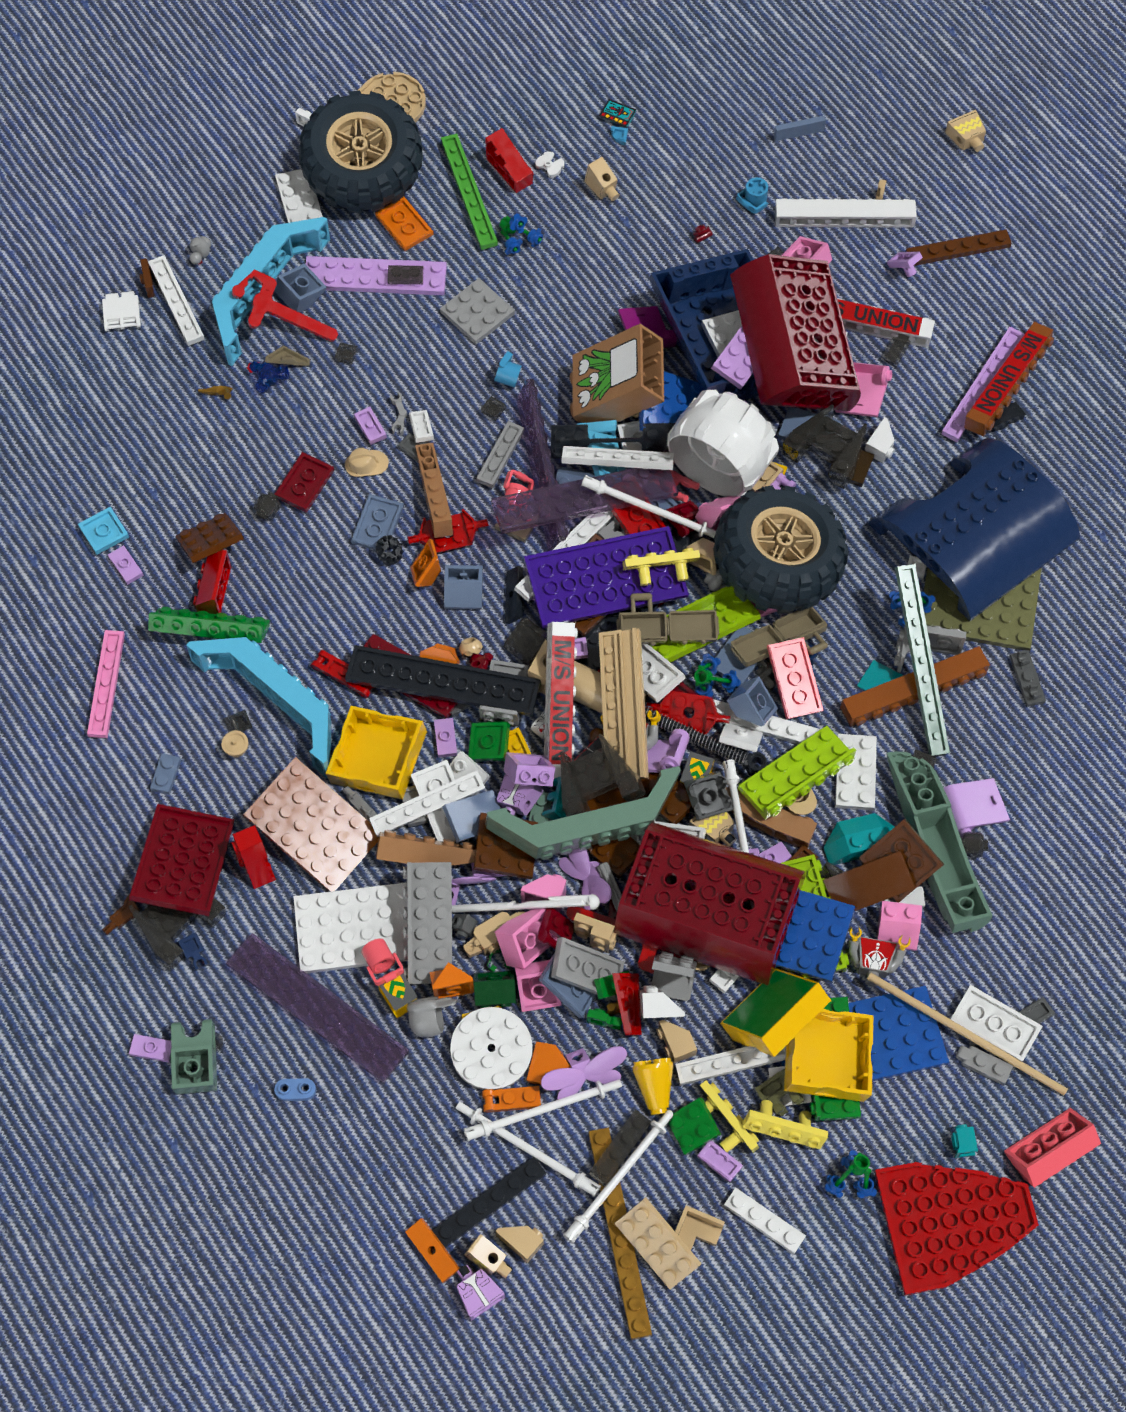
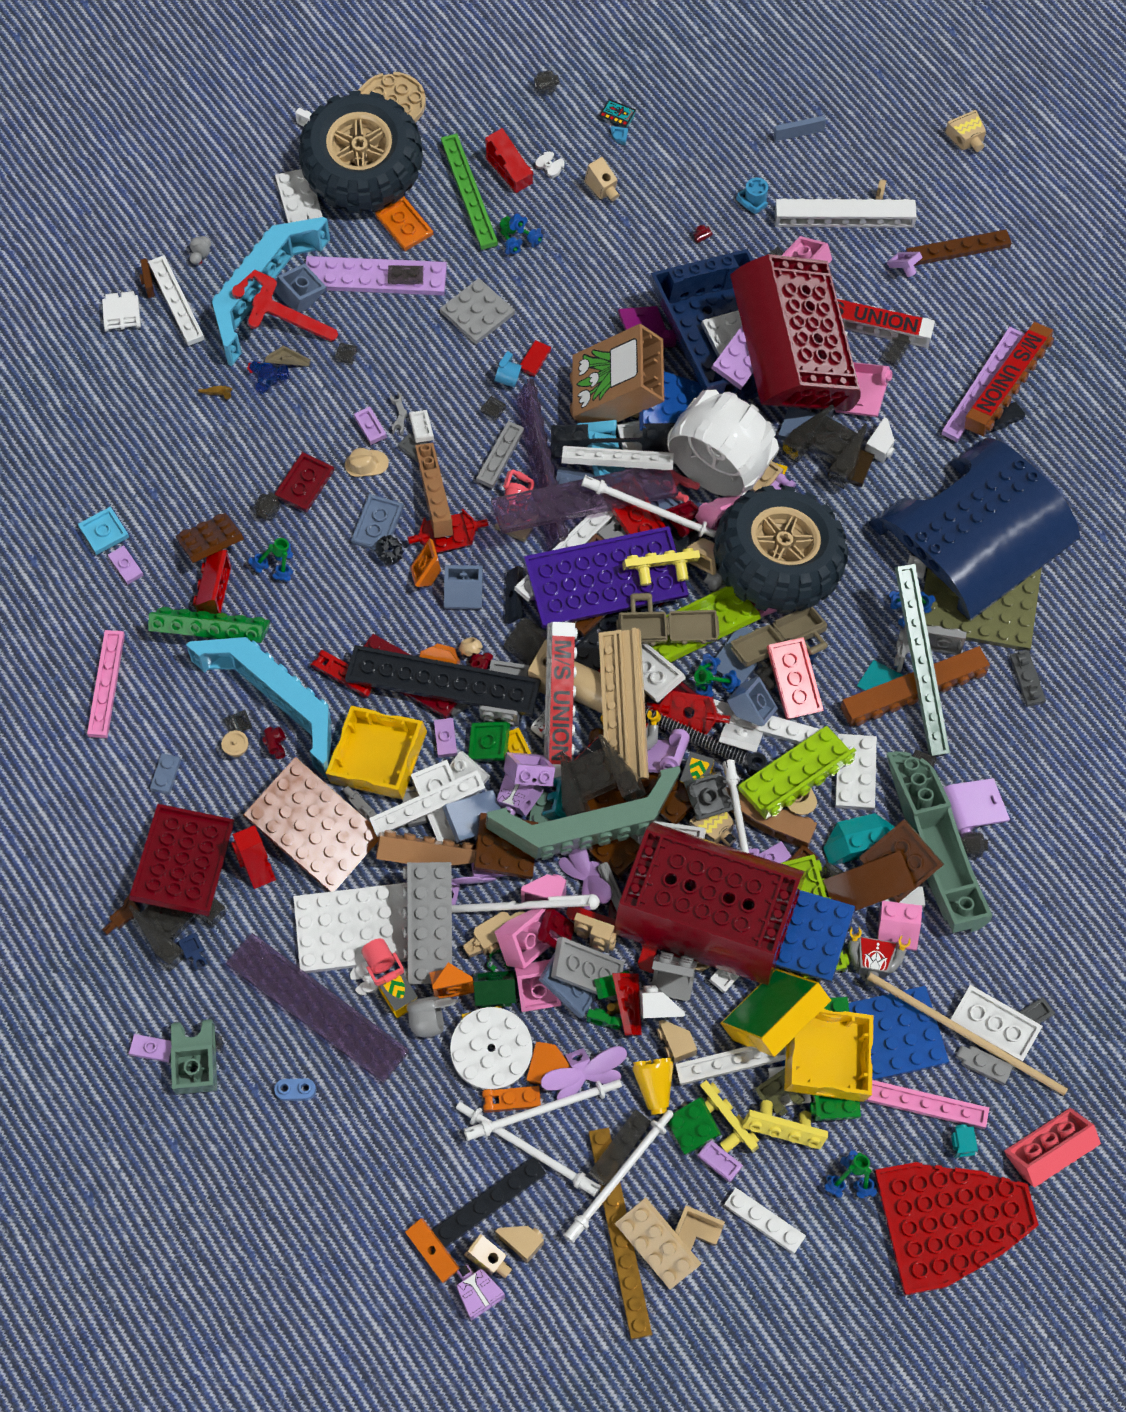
(273, 741): none -> dark red plate
(281, 550): none -> plant
(361, 972): none -> white piece
(463, 925): dark grey plate -> none
(535, 358): none -> red tile
(546, 82): none -> clear smoke head
(581, 645): lavender plate -> none
(929, 1104): none -> bright pink plate

